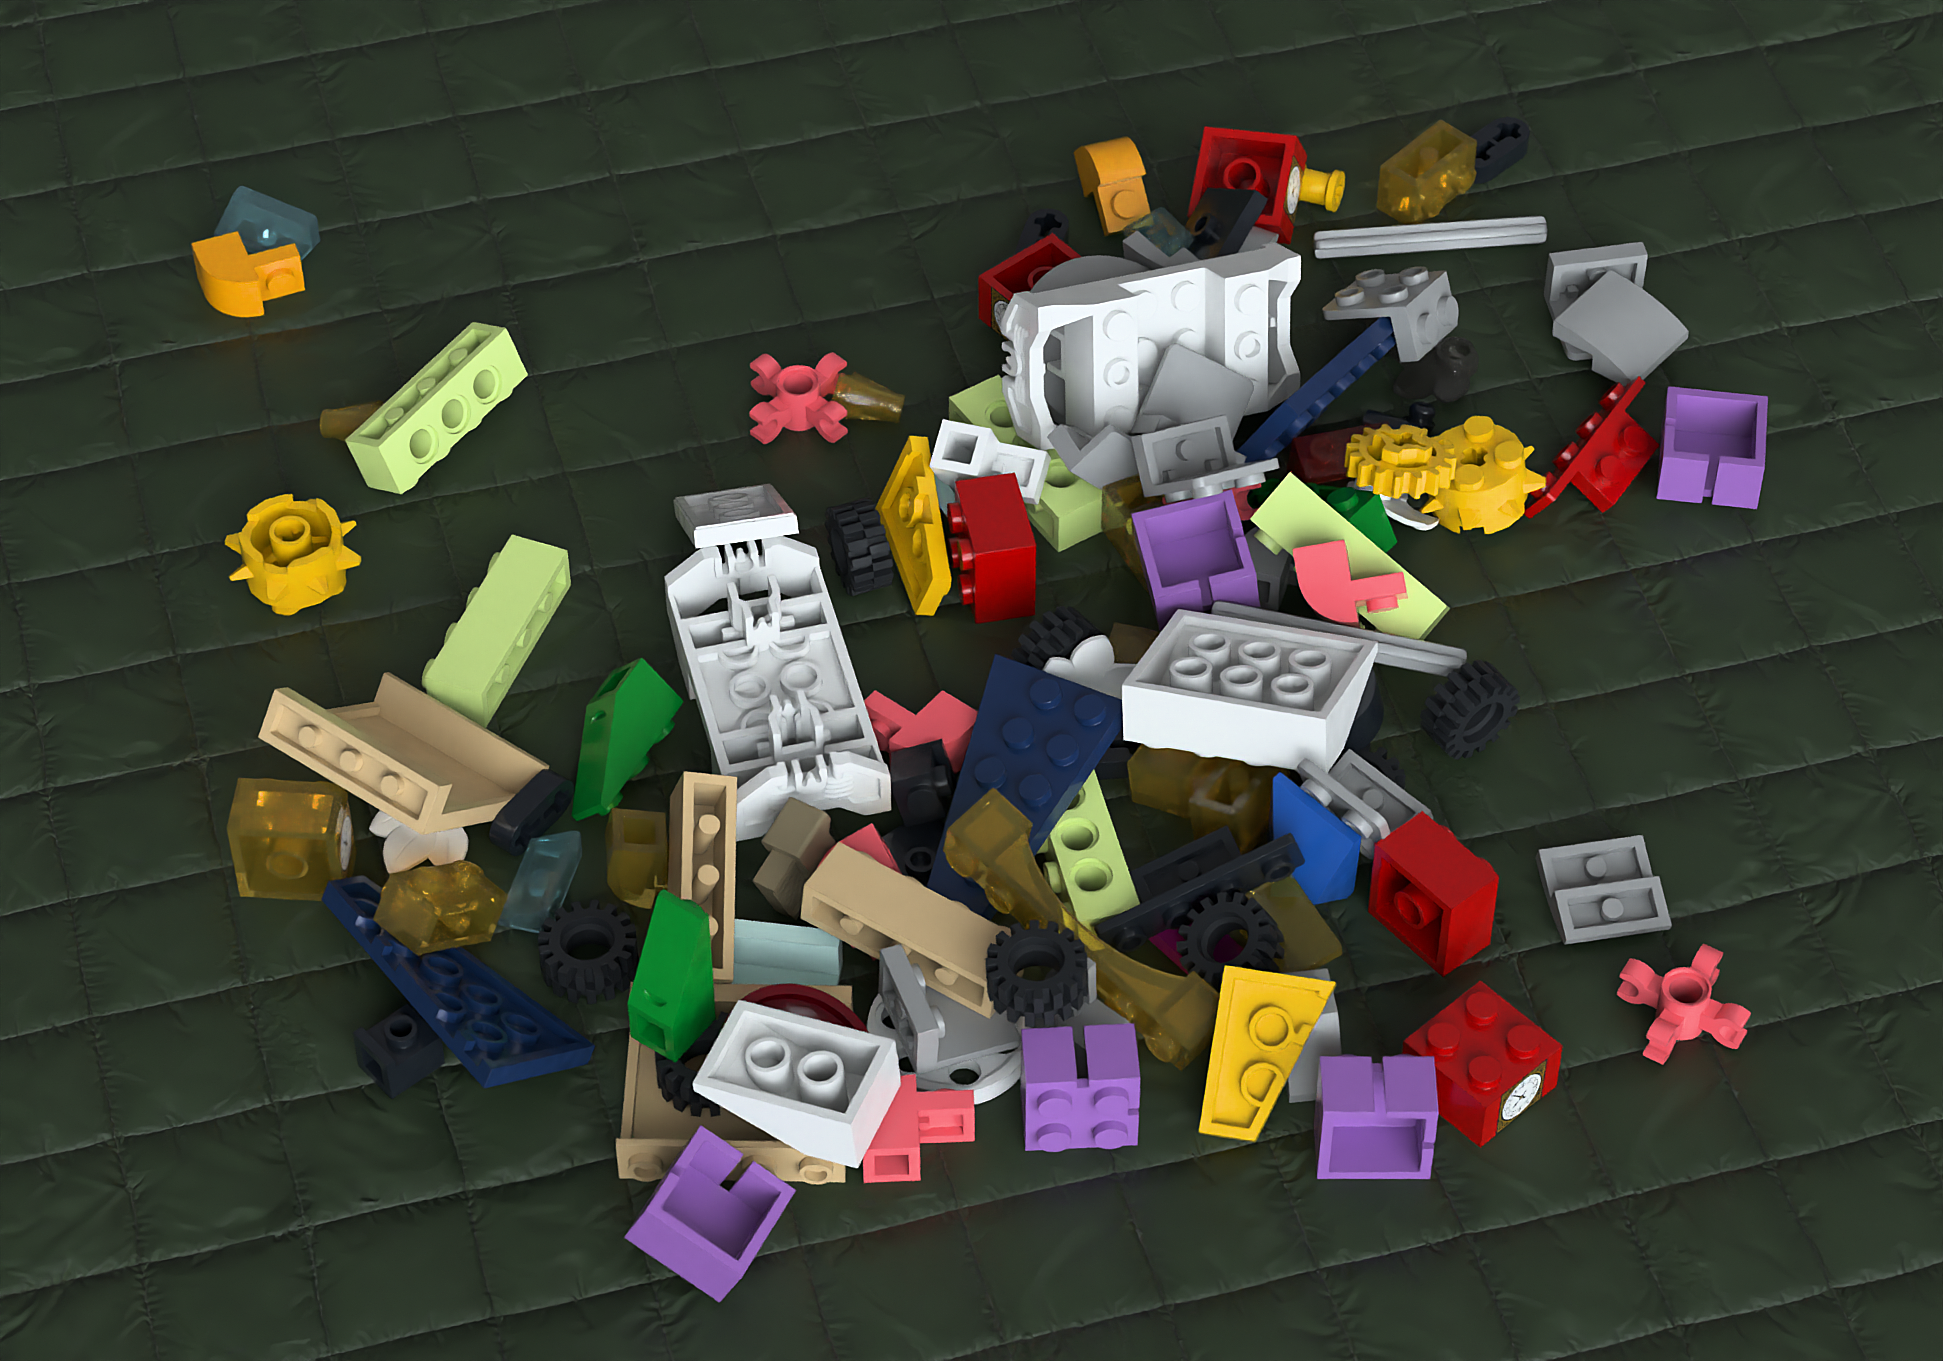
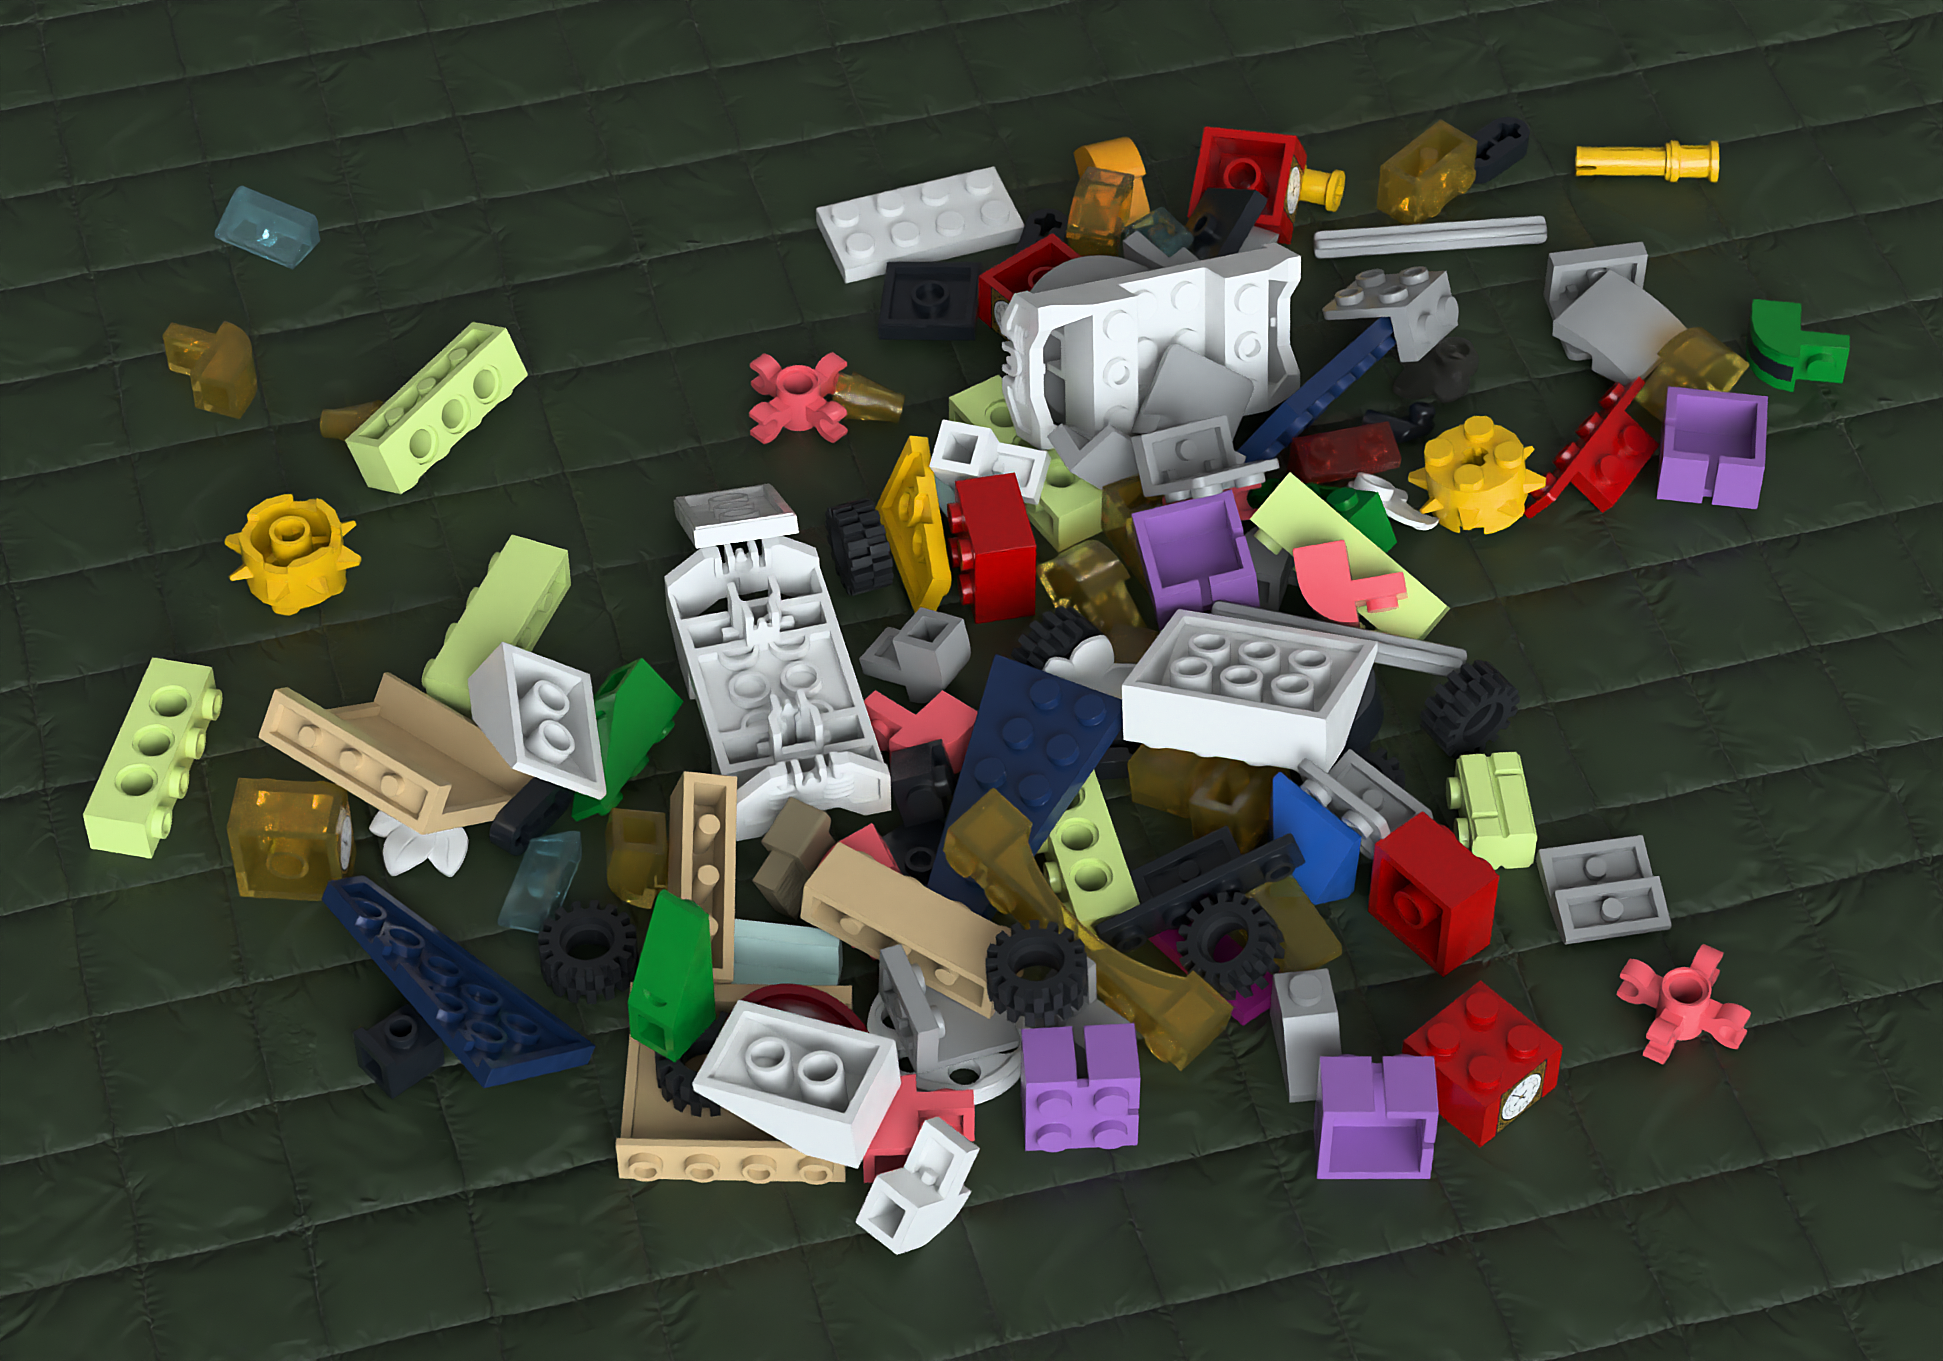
(152, 758): none -> yellowish green brick
(218, 366): none -> clear yellow brick
(240, 281): light orange brick -> none
(440, 907): clear yellow brick -> none
(539, 718): none -> white slope
(702, 1227): medium lavender piece -> none
(920, 223): none -> white plate
(921, 654): none -> light grey brick
(923, 1196): none -> white brick
(930, 301): none -> black plate
(1093, 583): none -> clear yellow brick
(1099, 212): none -> clear yellow brick
(1255, 1046): yellow wing -> none
(1400, 461): yellow gear -> none
(1493, 809): none -> yellowish green brick
(1671, 161): none -> yellow pin
(1694, 362): none -> clear yellow brick
(1783, 352): none -> green brick

